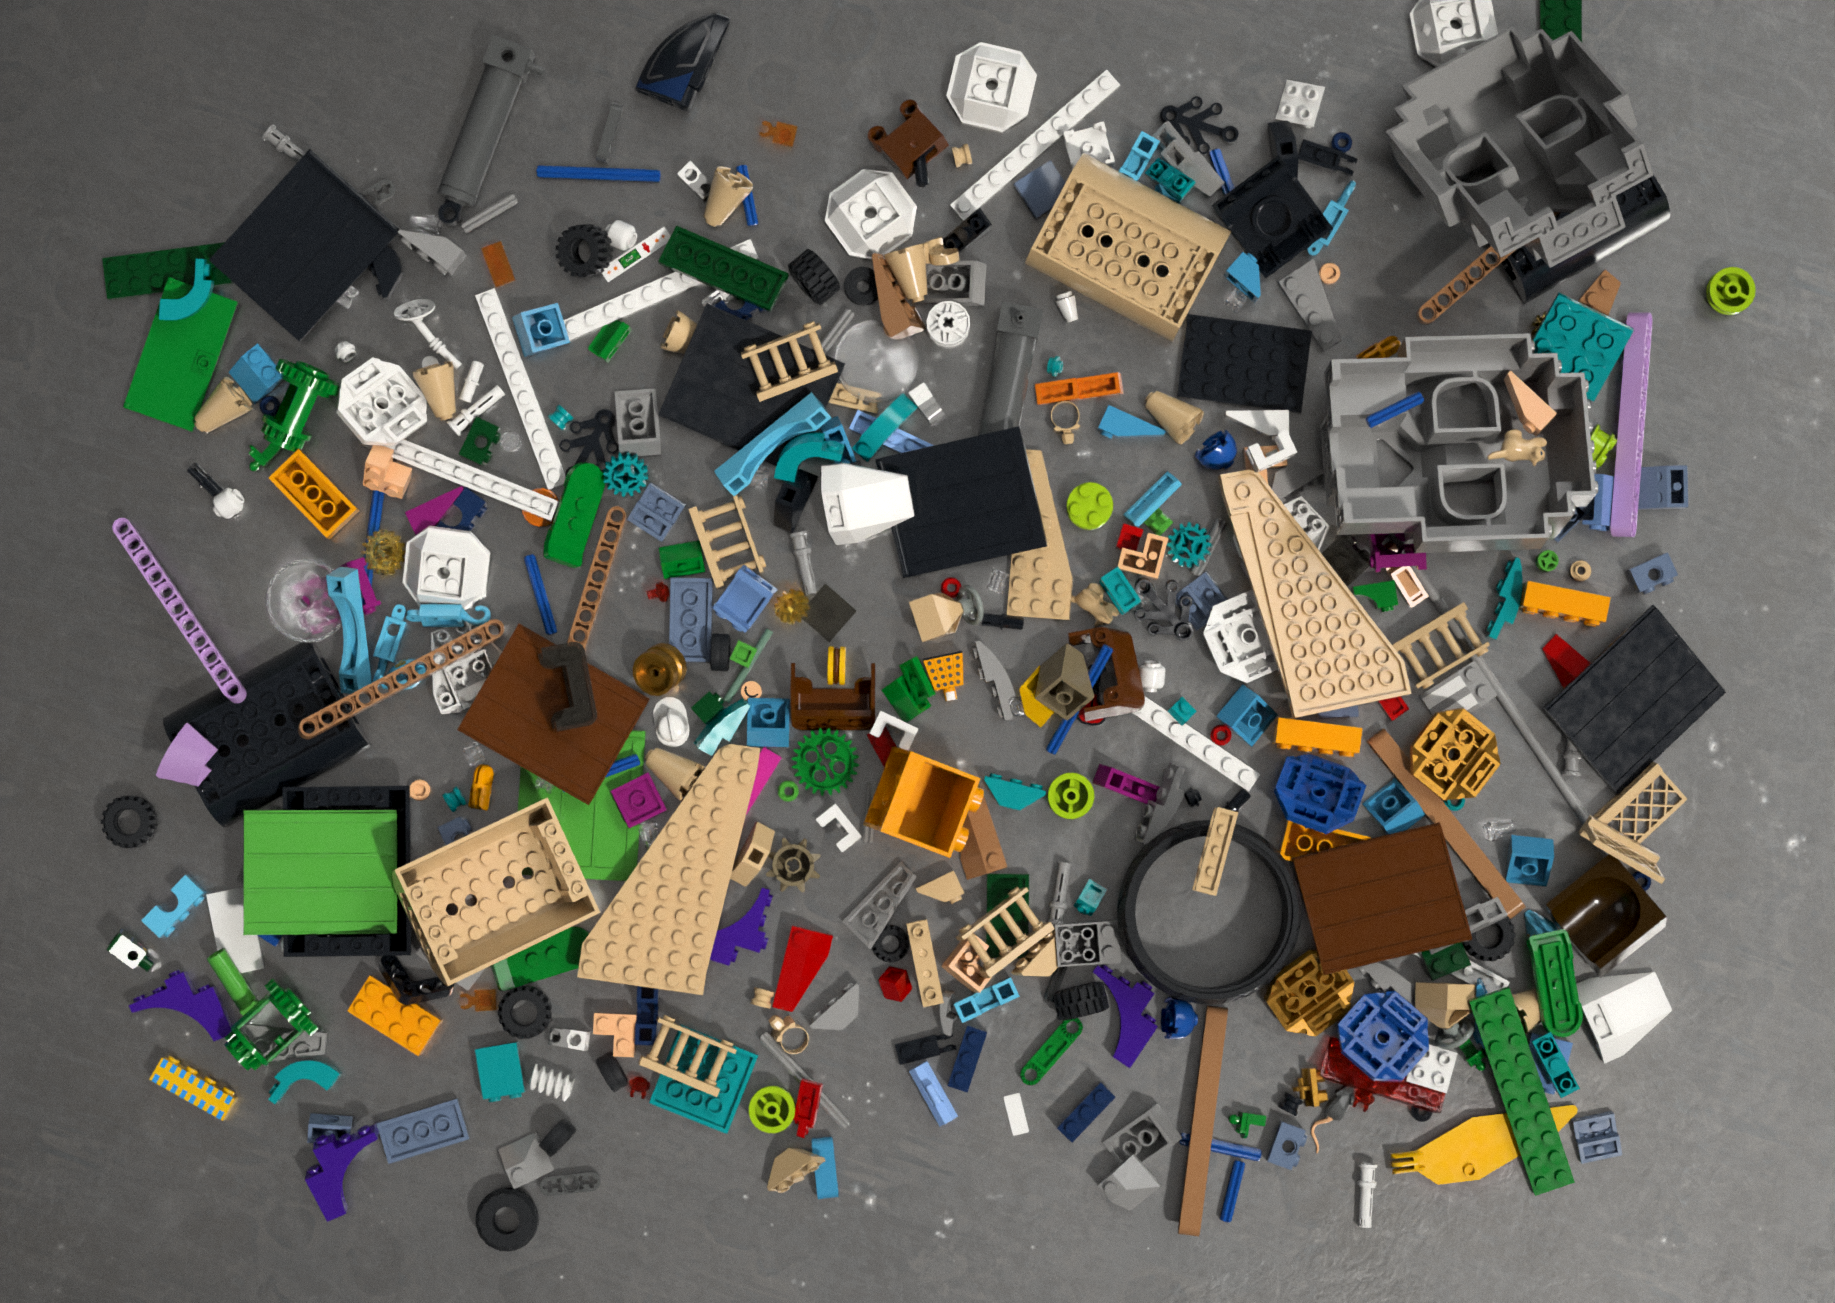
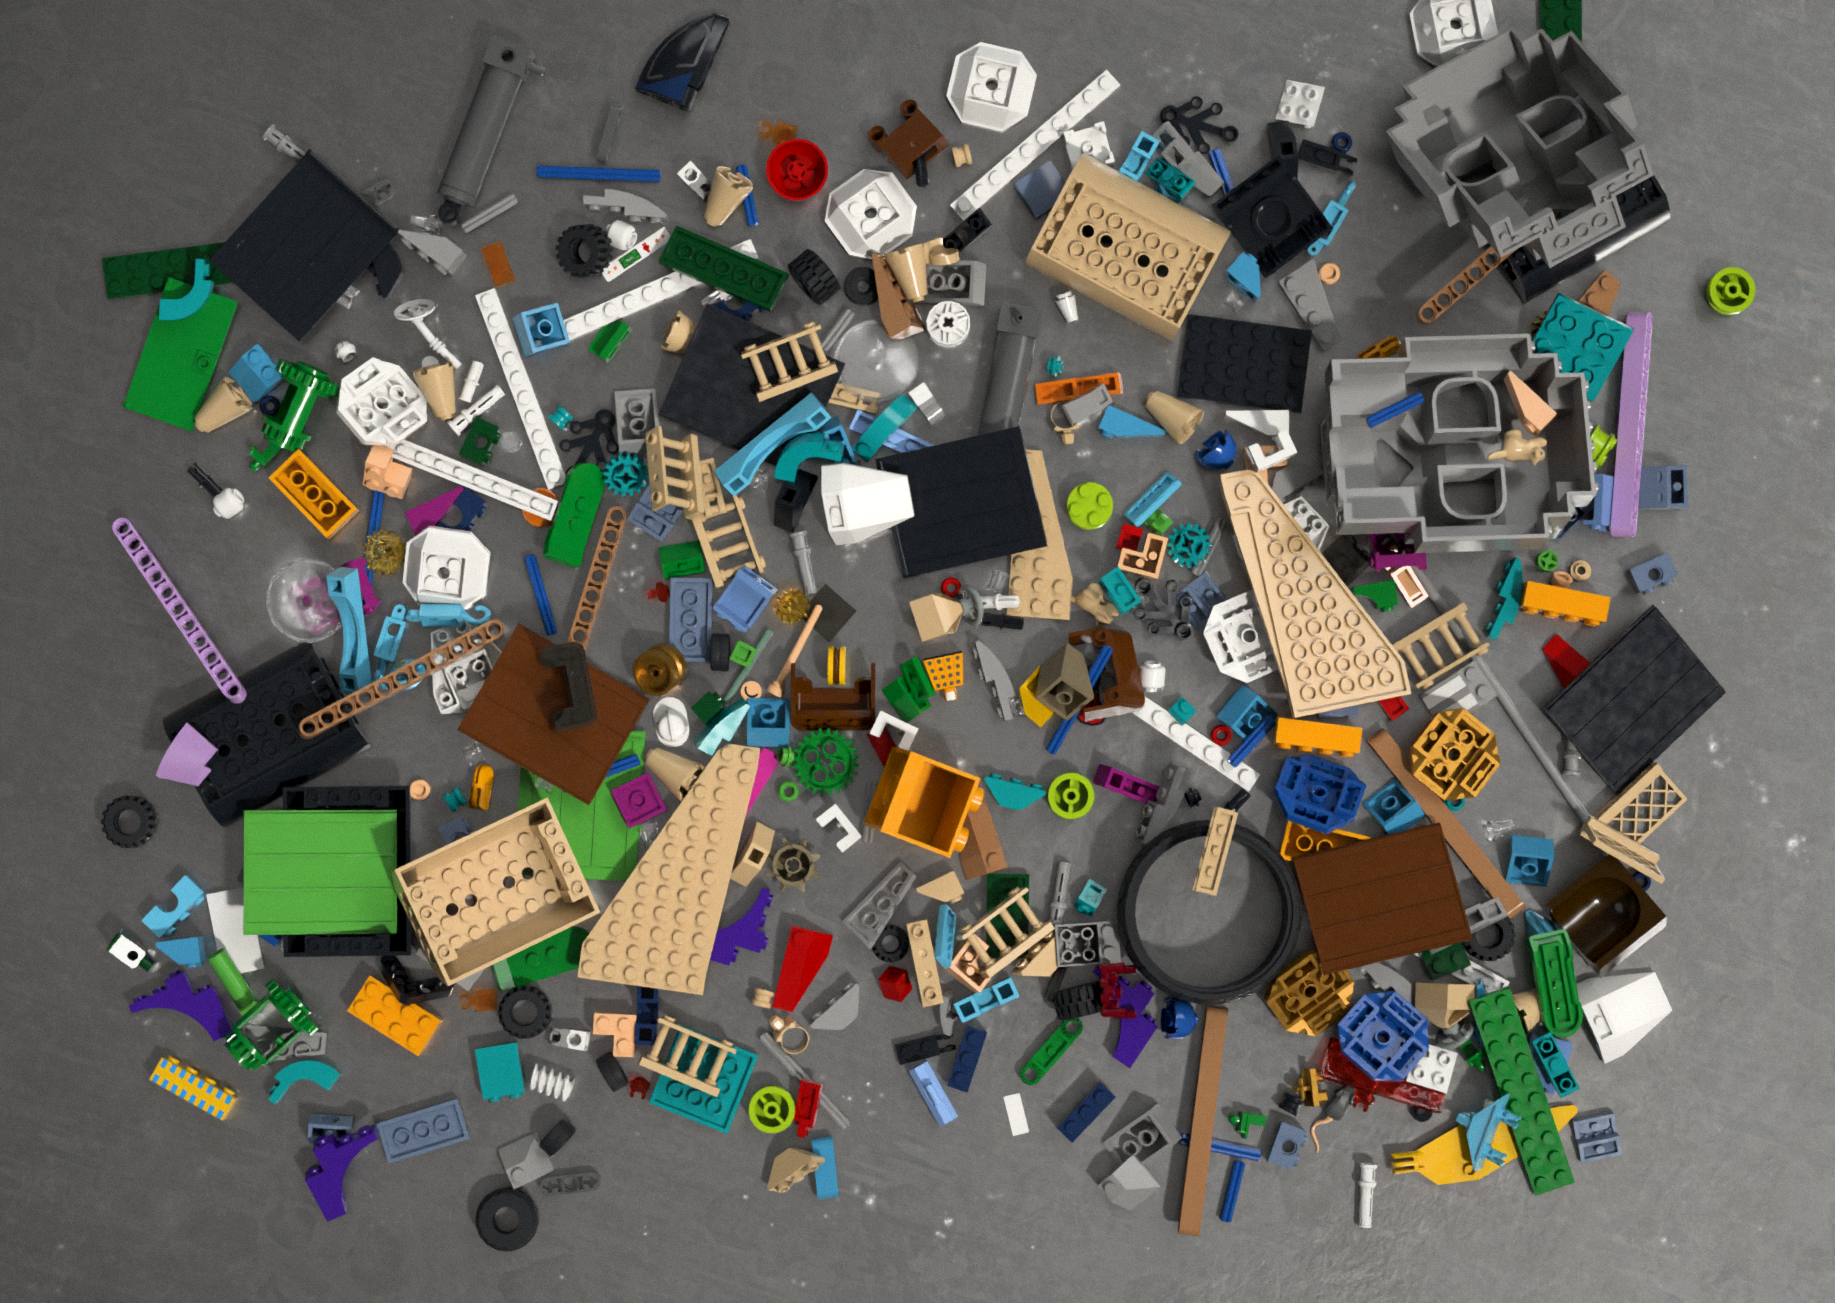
(185, 951): none -> dark azure slope
(634, 206): none -> light grey slope
(689, 469): none -> tan fence
(711, 488): none -> tan plate
(777, 686): none -> light nougat piece
(785, 756): none -> bright green plate
(791, 159): none -> red piece
(945, 936): none -> medium azure plate
(1000, 601): none -> white axle
(1087, 404): none -> light grey slope
(1113, 991): none -> dark red plate
(1251, 741): none -> blue axle
(1481, 1131): none -> medium azure connector
(1561, 579): none -> light nougat tile

